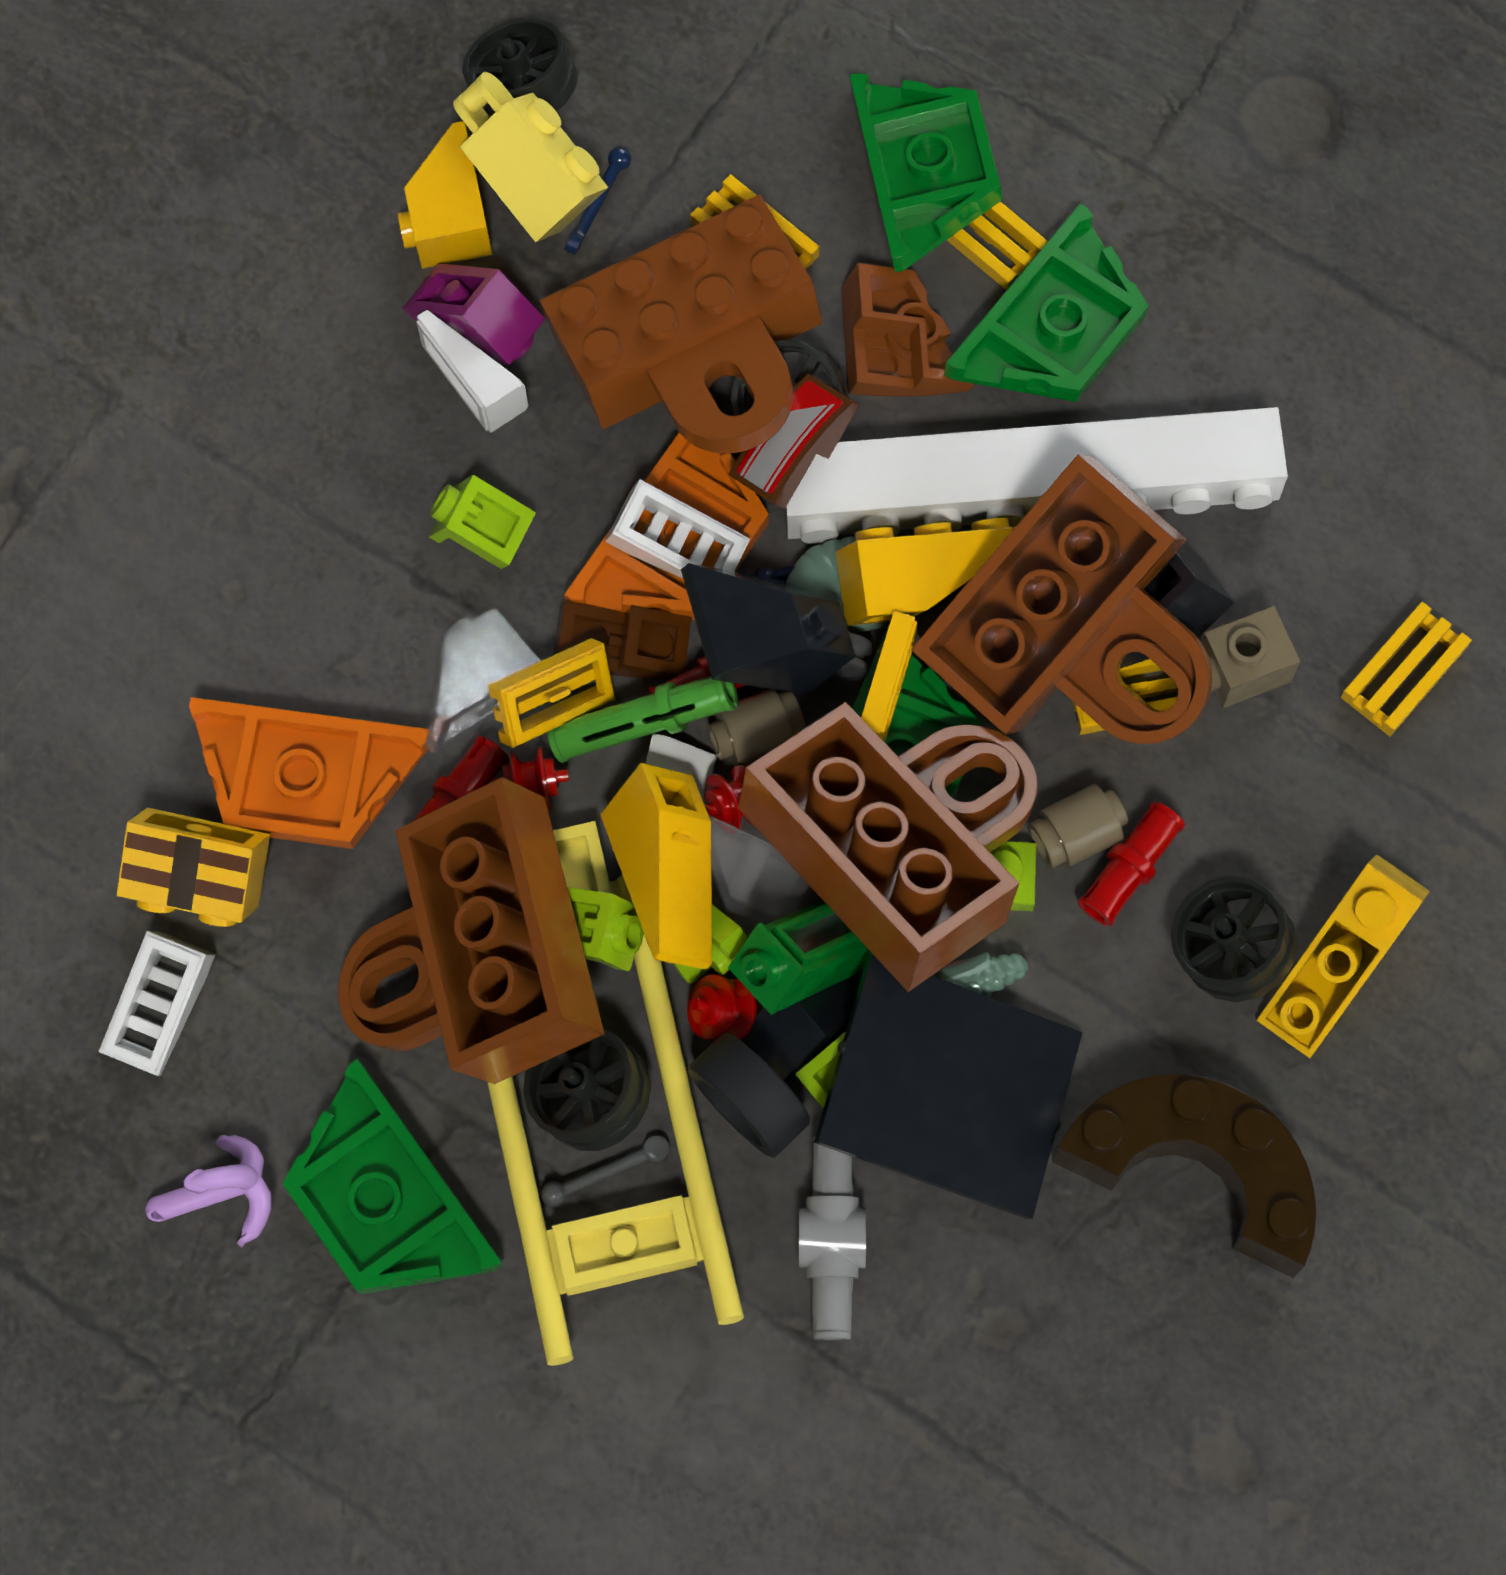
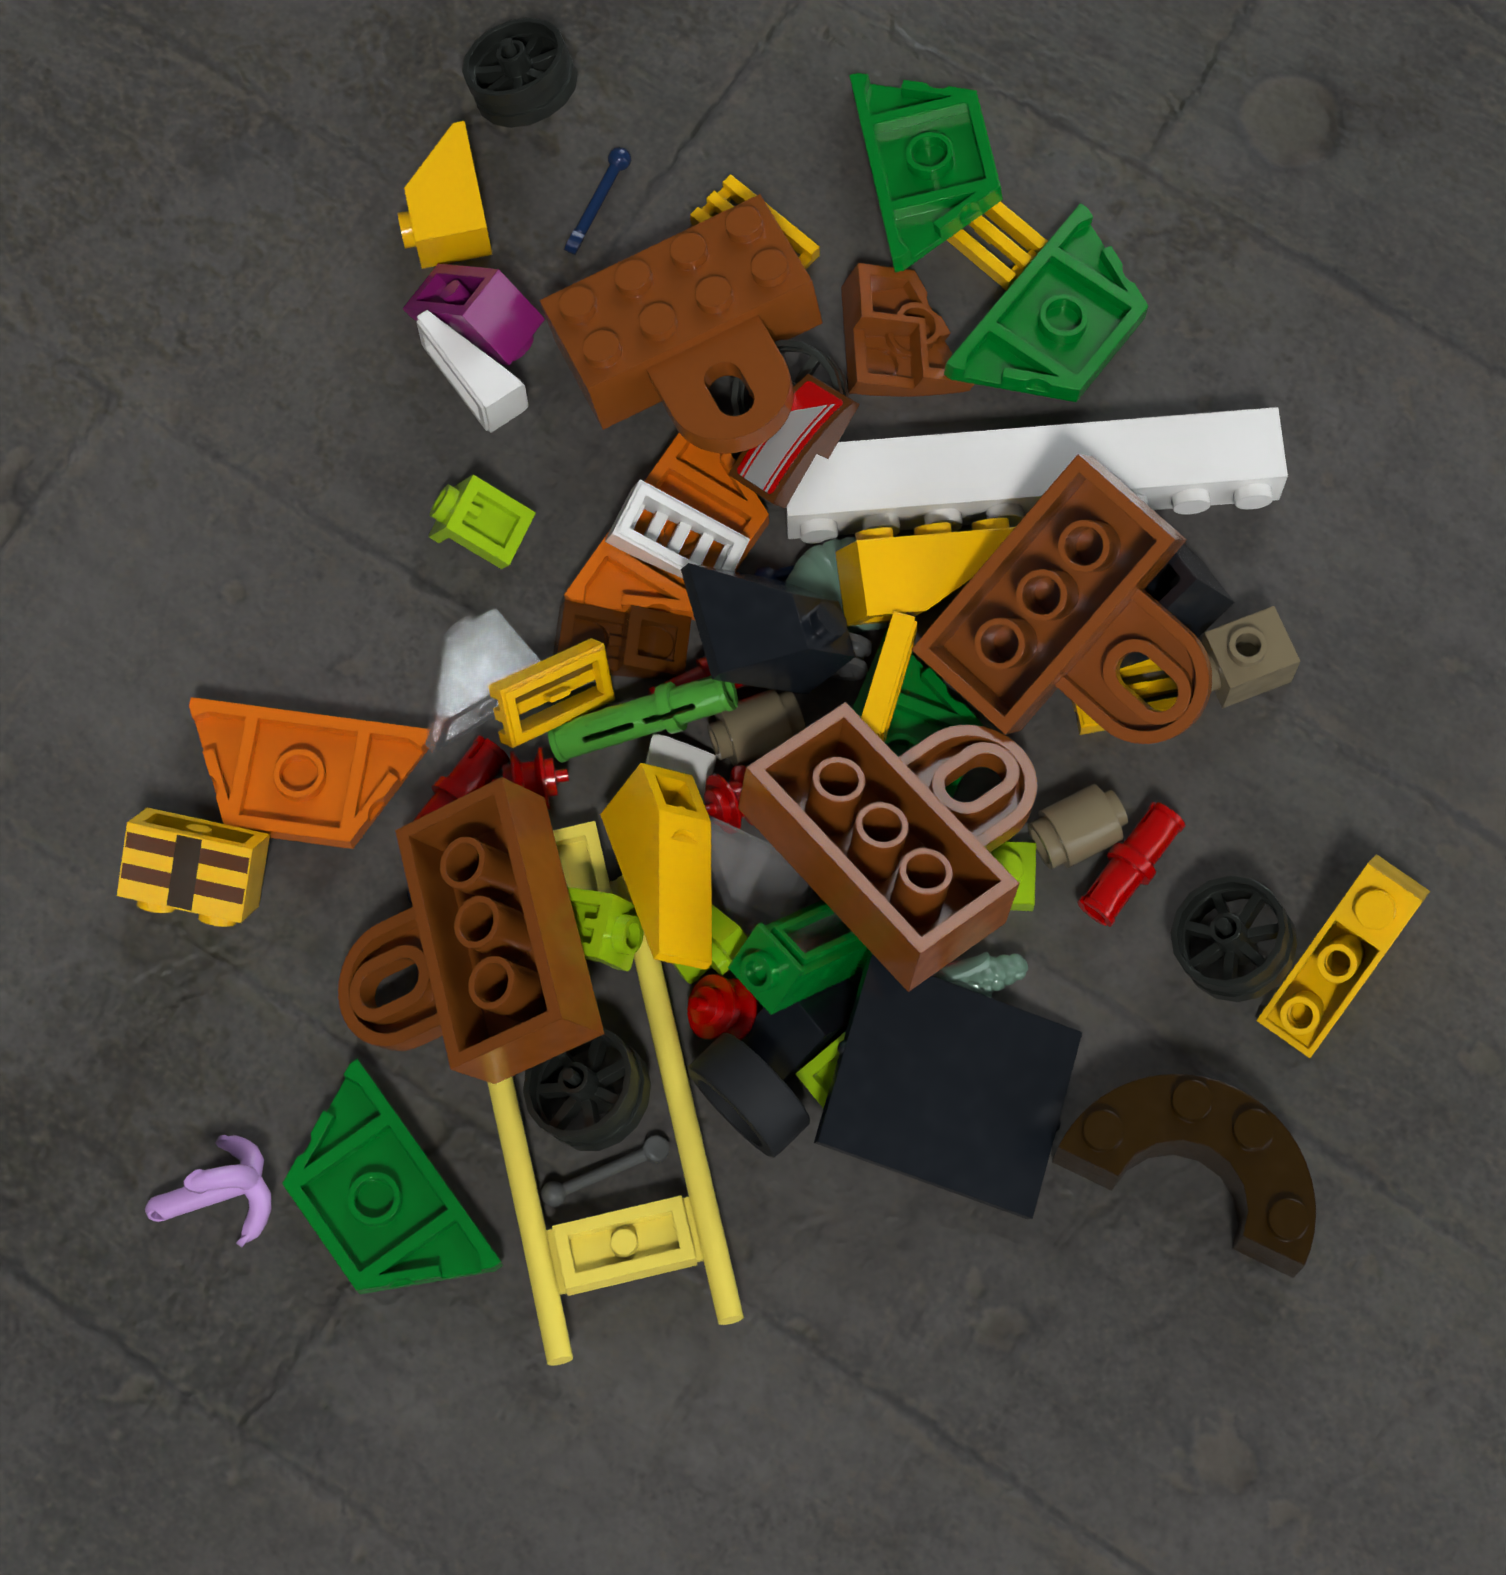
(134, 993): white slope -> none
(527, 157): light yellow brick -> none
(832, 1243): light grey pin -> none
(1437, 631): yellow tile -> none

